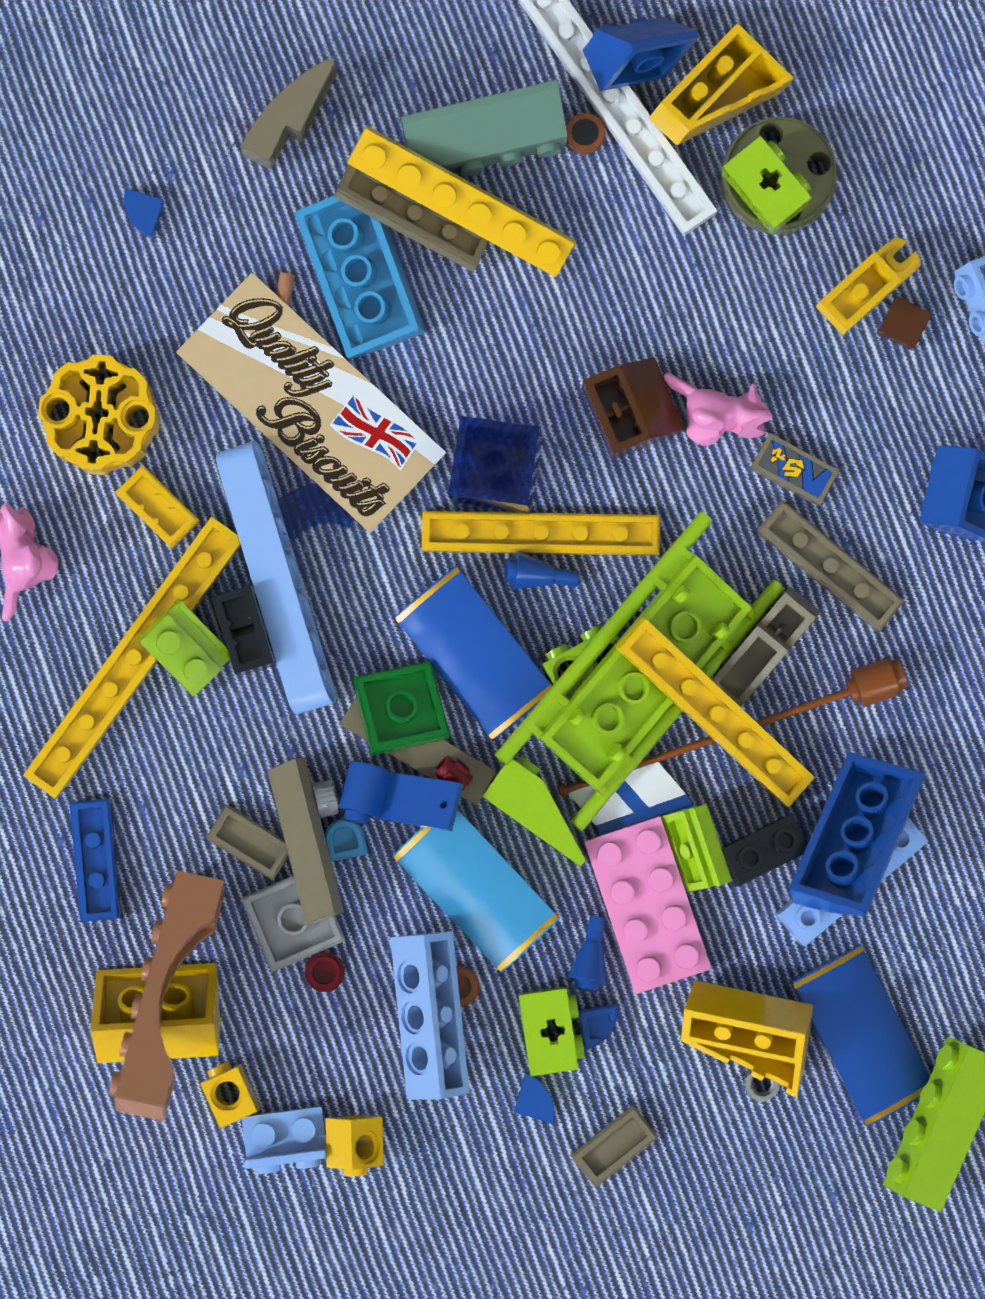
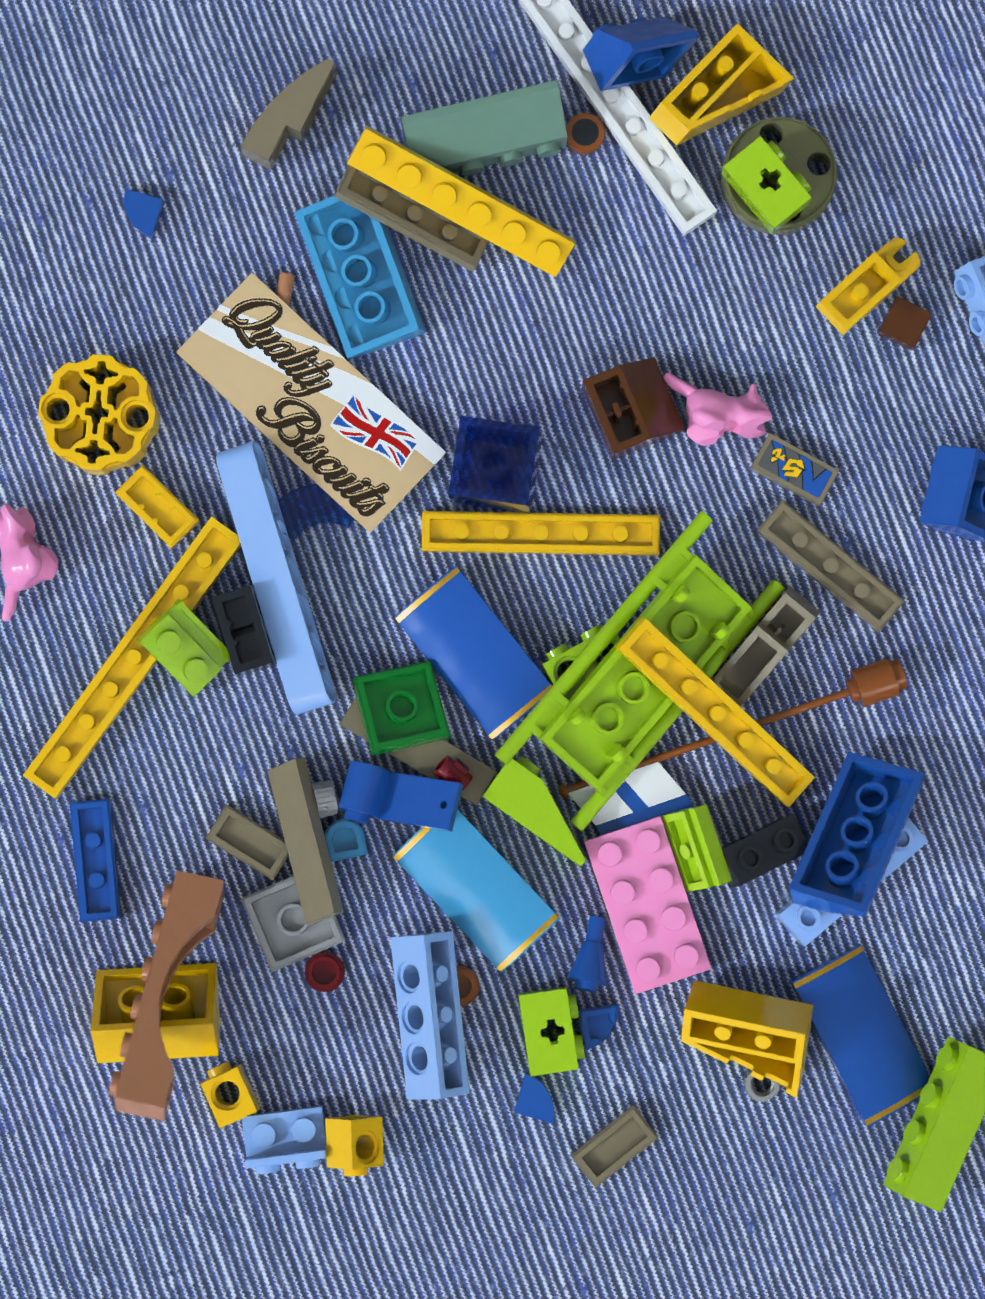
(530, 572): blue cone -> none

